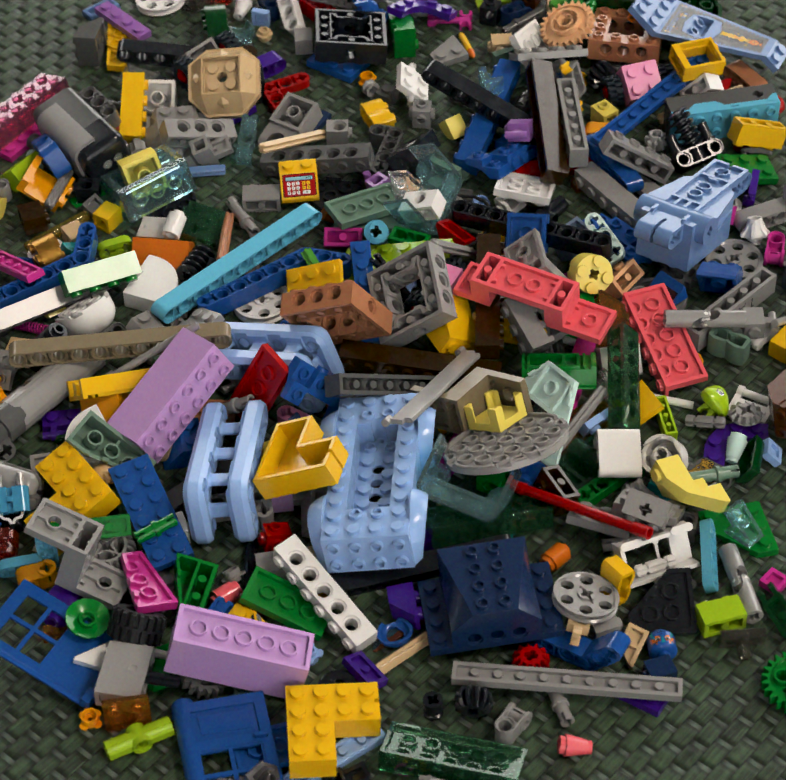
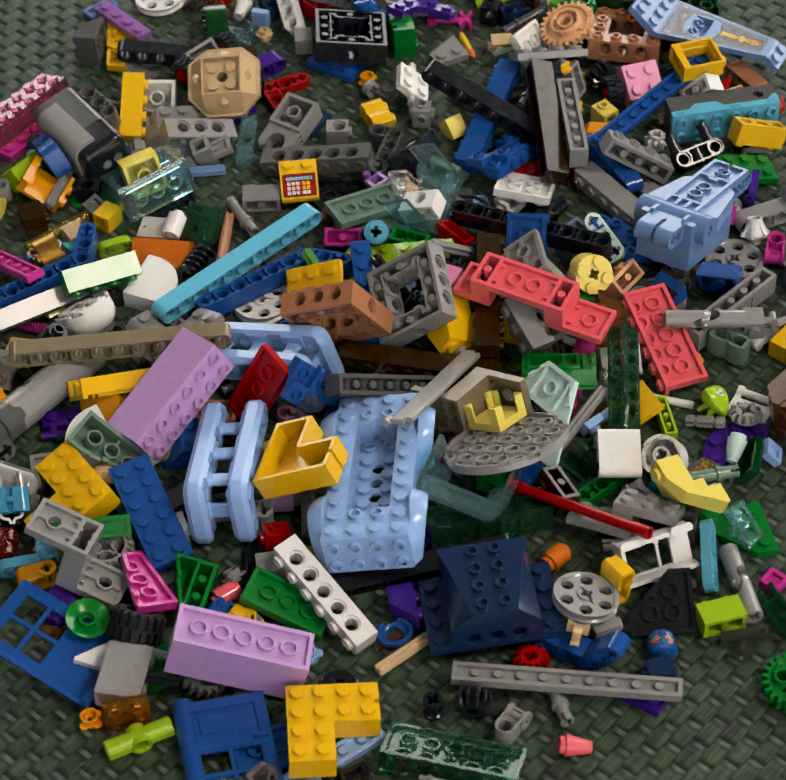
(151, 352): light grey bar -> none
(155, 528): green pin -> none
(237, 405): light grey pin -> none
(292, 141): tan axle -> none
(364, 669): dark purple plate -> none
(494, 85): clear light blue slope -> none
(519, 130): medium lavender brick -> none
(638, 500): light grey brick -> none
(638, 637): tan tile -> none
(655, 566): white axle -> none
(684, 127): black piece -> none

